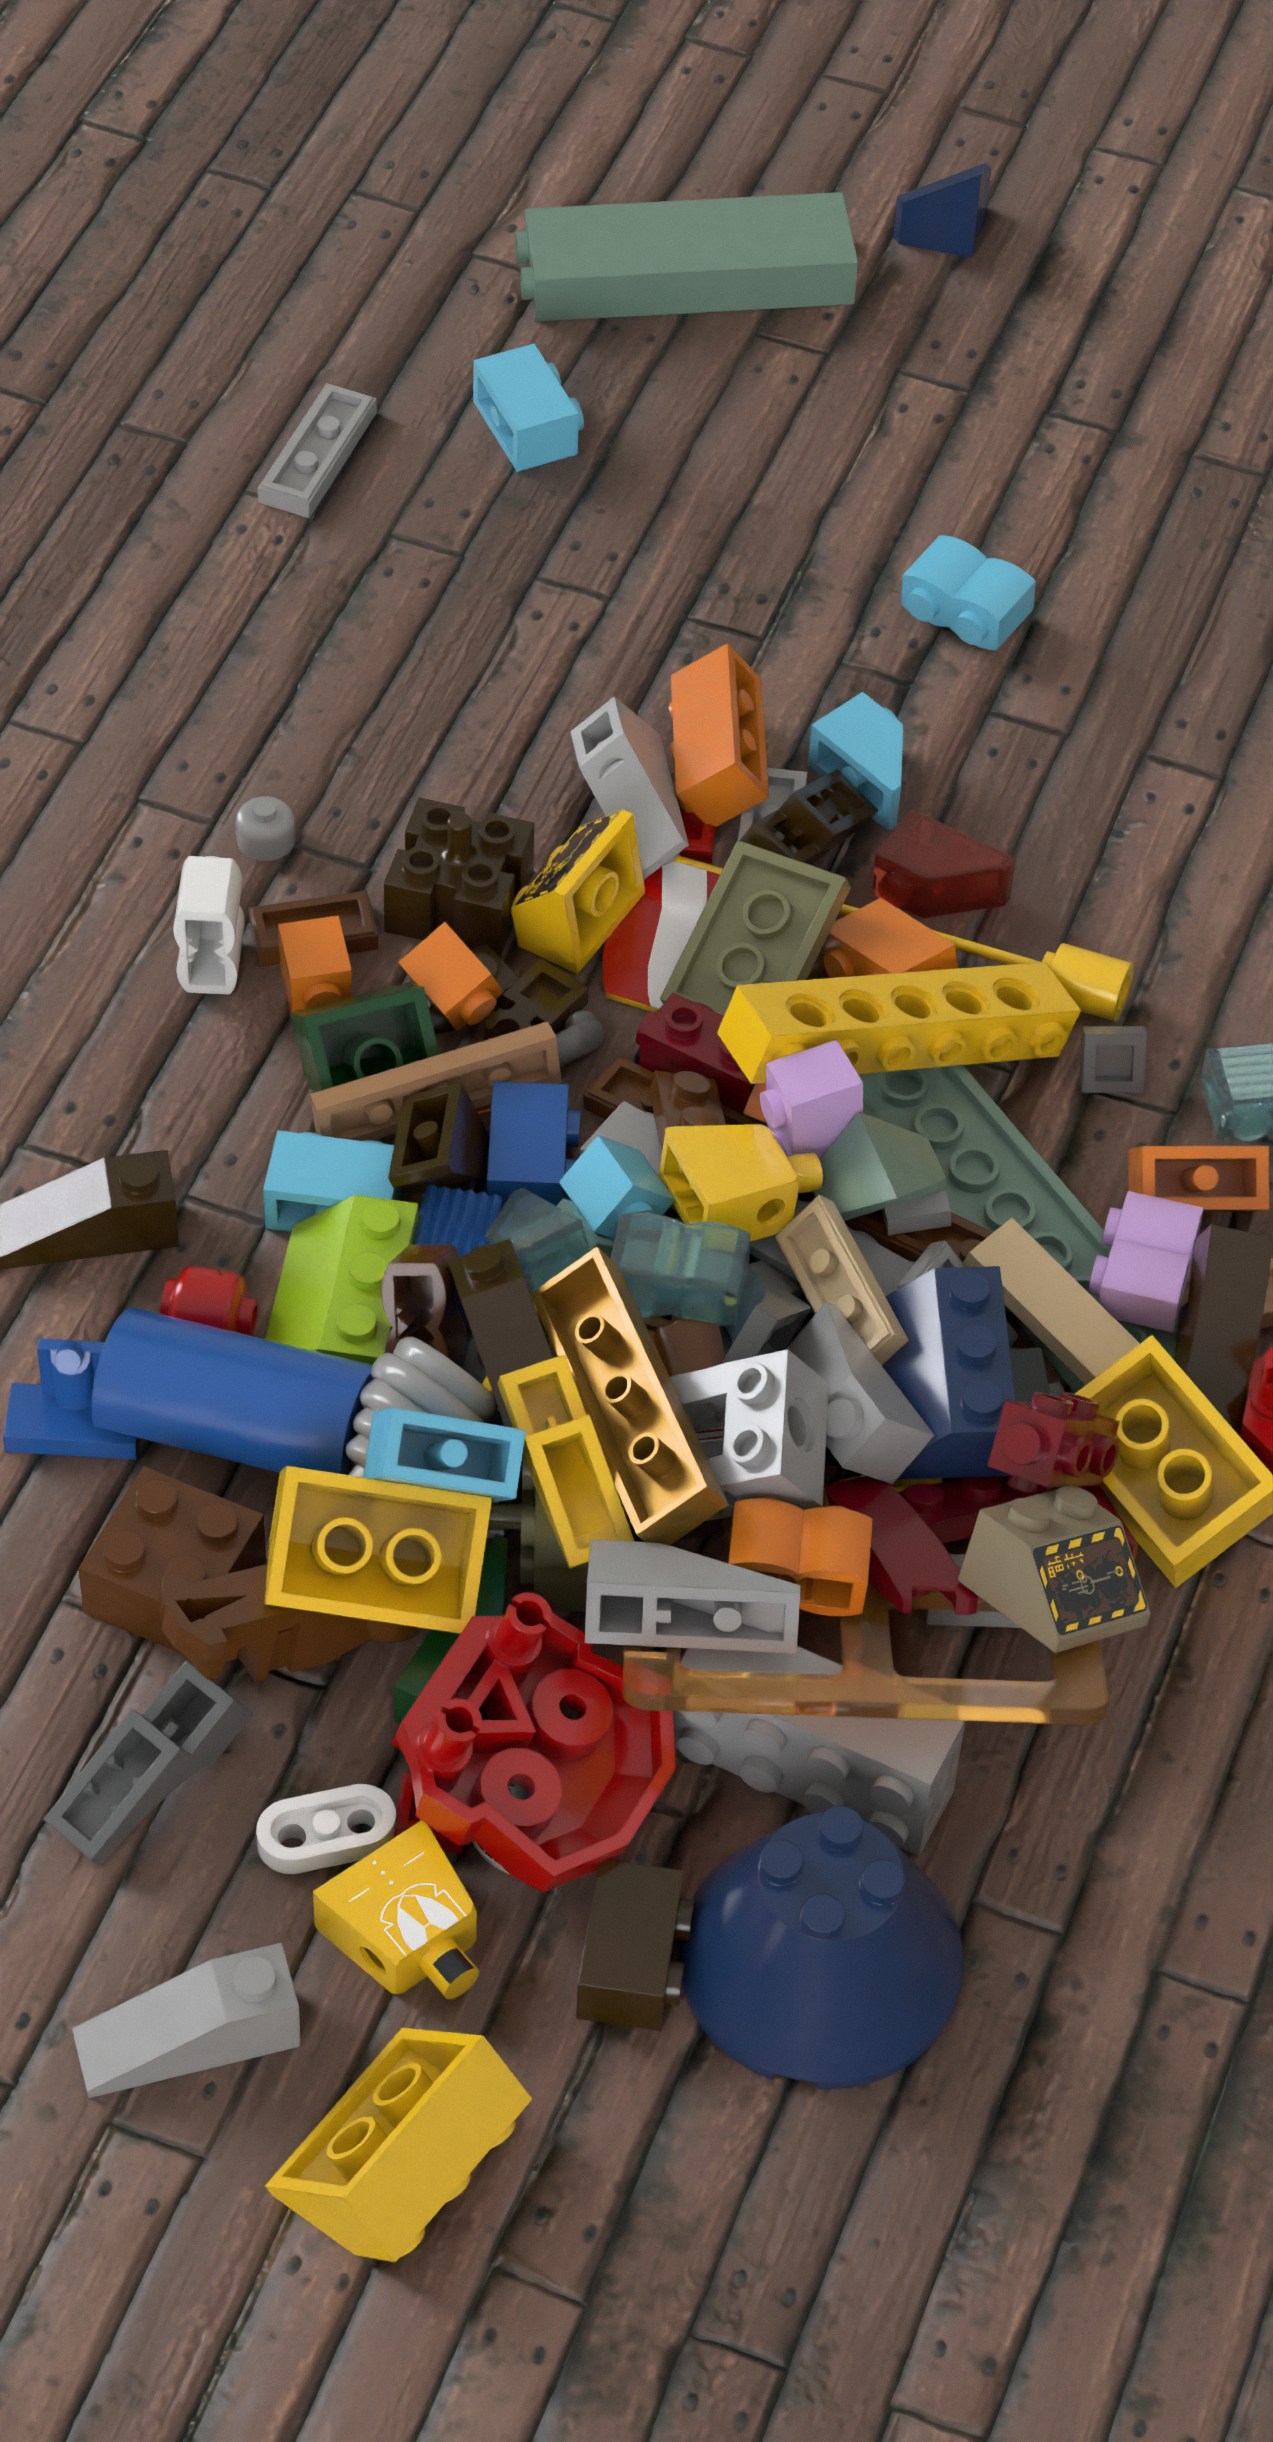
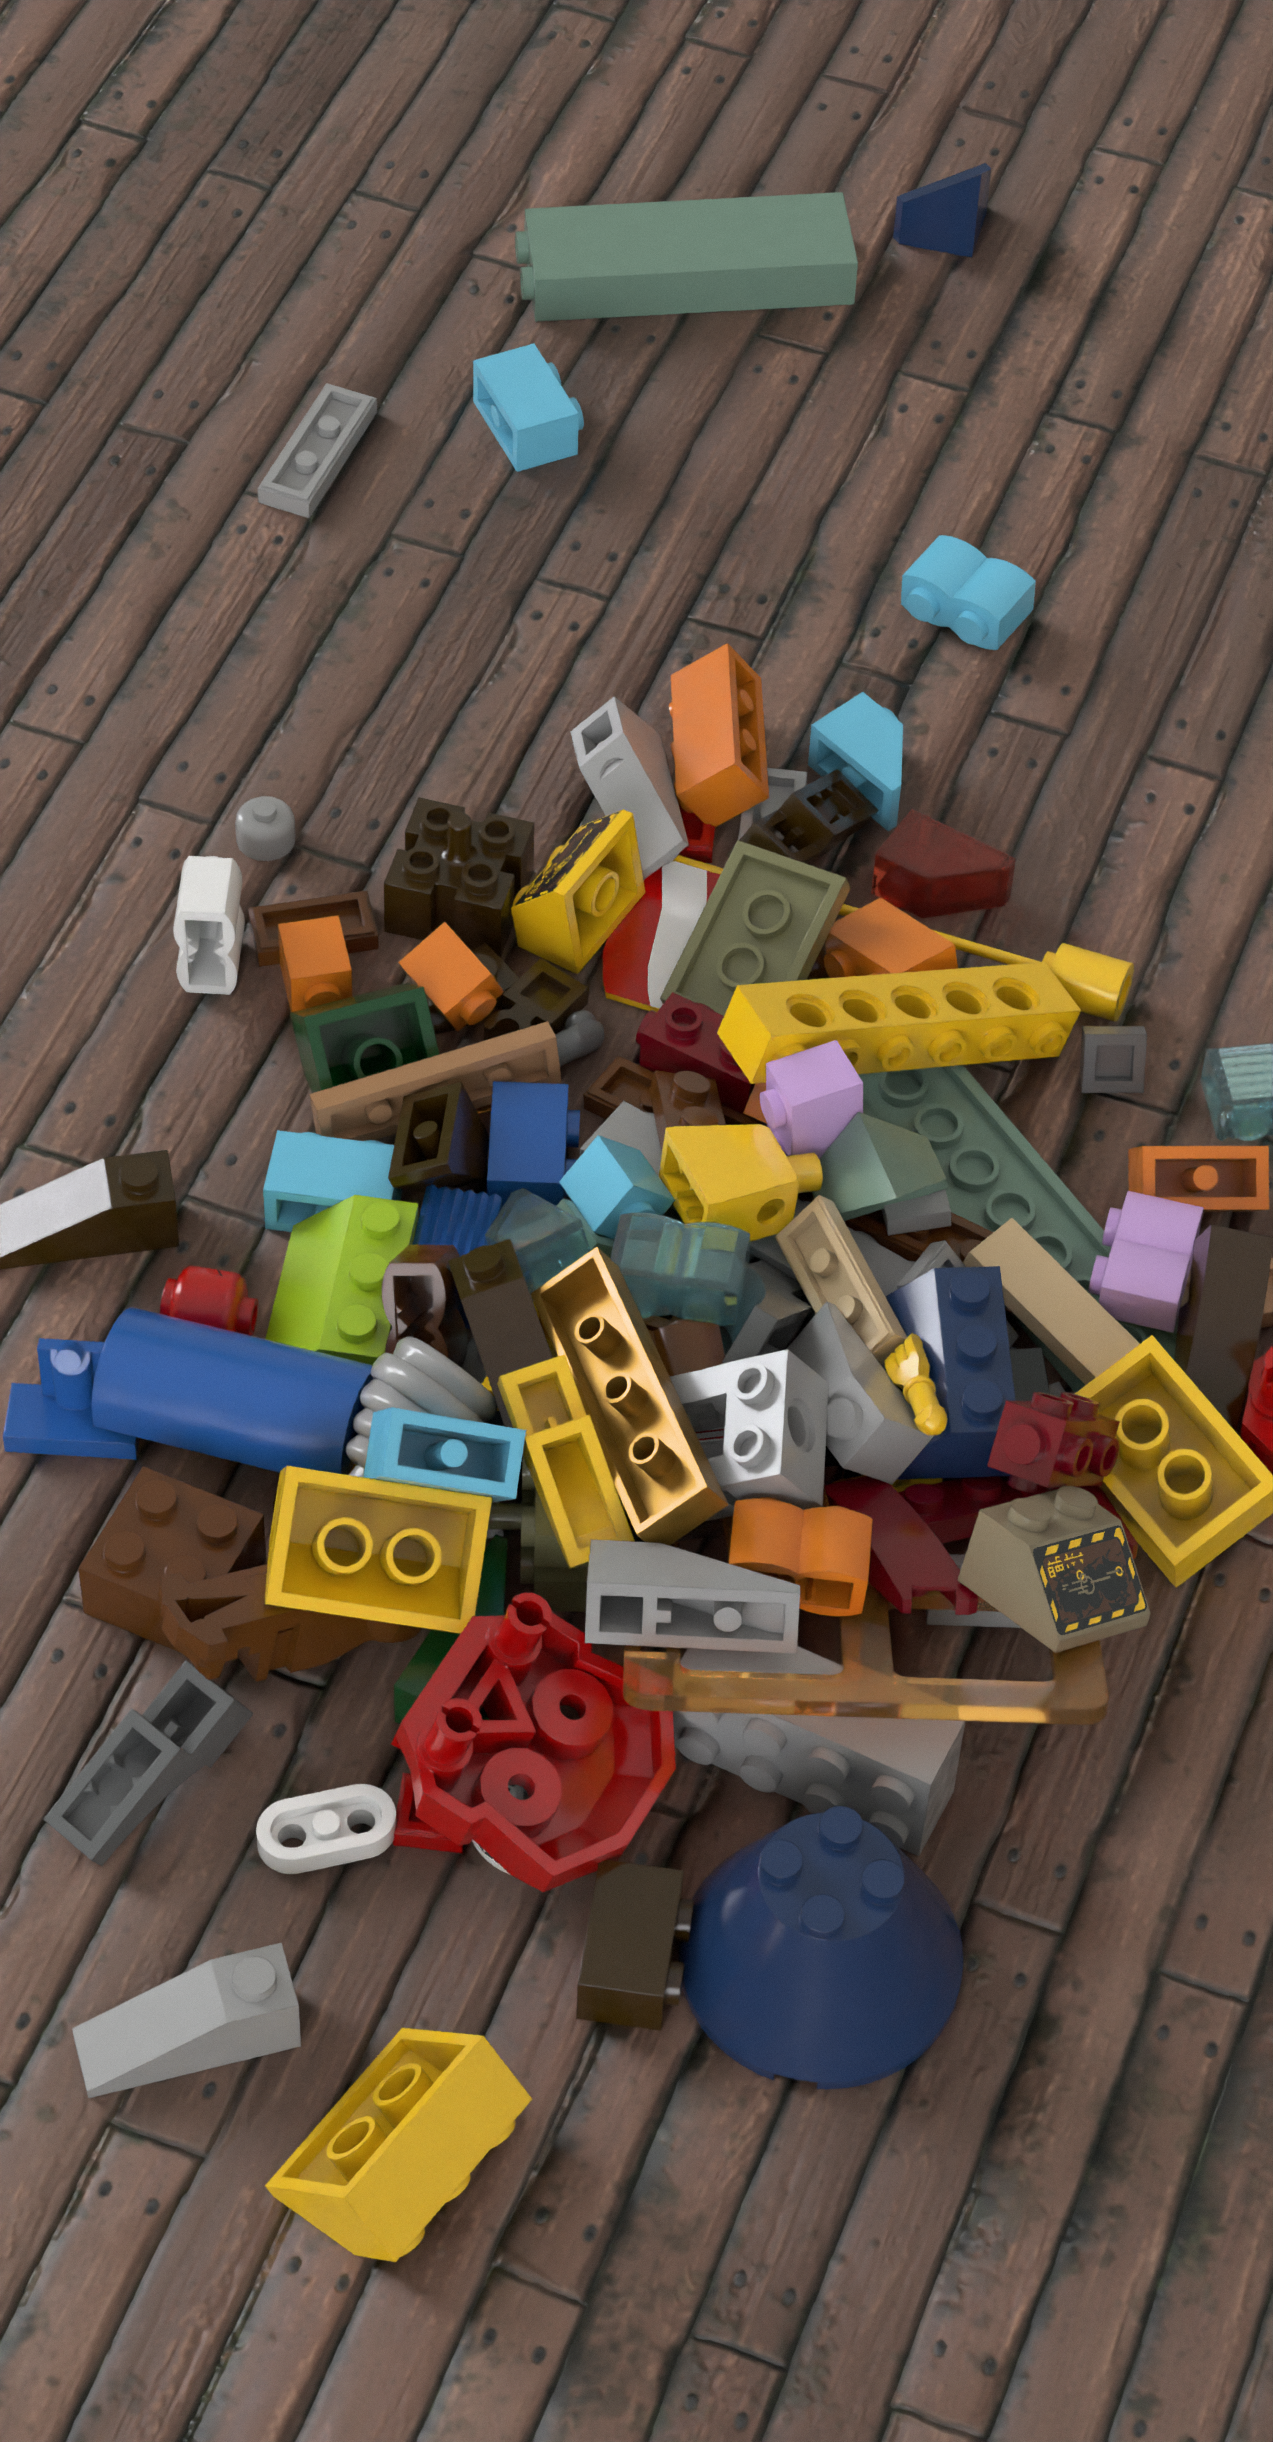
(402, 1915): yellow torso -> none
(910, 1371): none -> yellow piece

